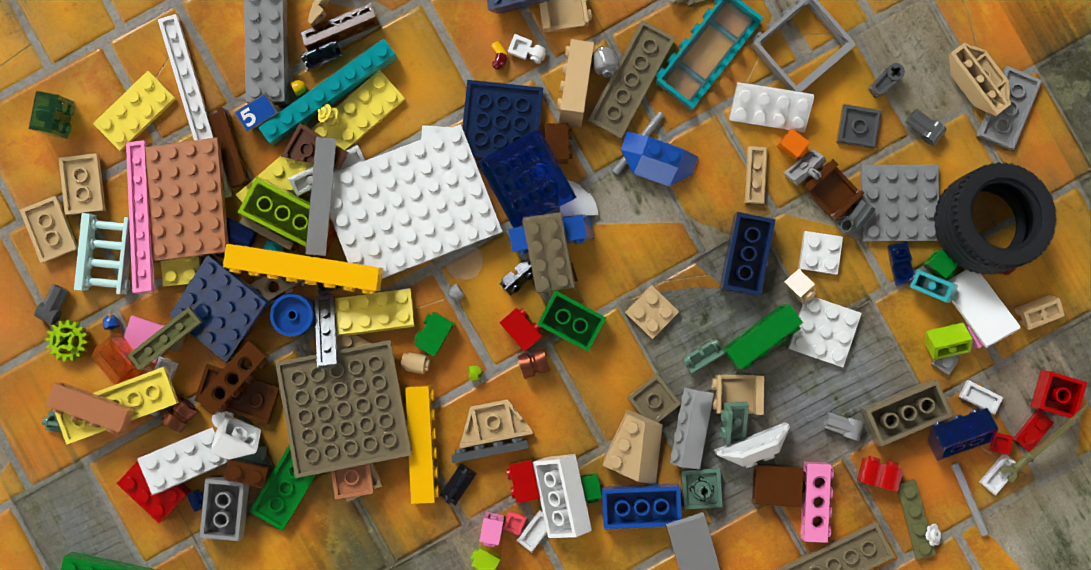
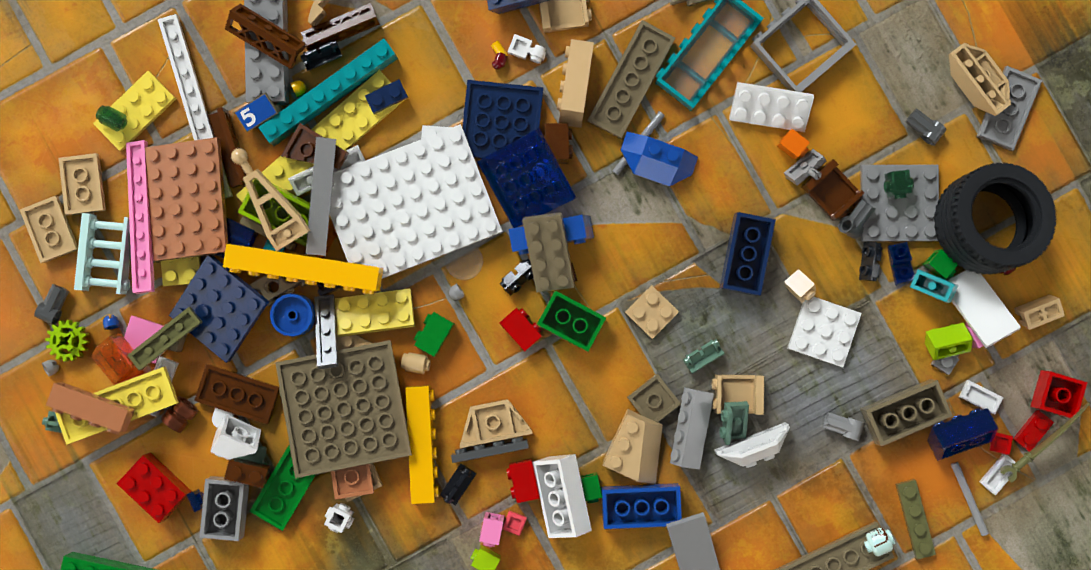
(50, 367): none -> light grey hinge
(51, 114): clear green brick -> none
(111, 118): none -> clear green brick
(180, 461): white plate -> none
(209, 397): reddish brown brick -> none
(264, 31): none -> reddish brown fence
(286, 232): none -> tan plate
(328, 114): light yellow wheel -> none
(336, 524): none -> white brick
(386, 96): none -> dark blue plate
(475, 373): lime hinge -> none
(533, 363): copper wheel -> none
(533, 532): white tile -> none
(582, 204): white brick -> none
(605, 61): light grey head -> none
(692, 498): sand green plate -> none
(755, 175): tan tile -> none
(762, 336): green brick -> none
(778, 485): reddish brown brick -> none
(820, 252): white plate -> none
(822, 531): bright pink brick -> none
(858, 126): dark grey tile -> none
(870, 253): none -> black hinge
(879, 541): none -> light aqua head
(880, 474): red brick -> none
(886, 80): dark grey piece -> none
(898, 184): none -> clear green brick
(933, 535): white plant -> none

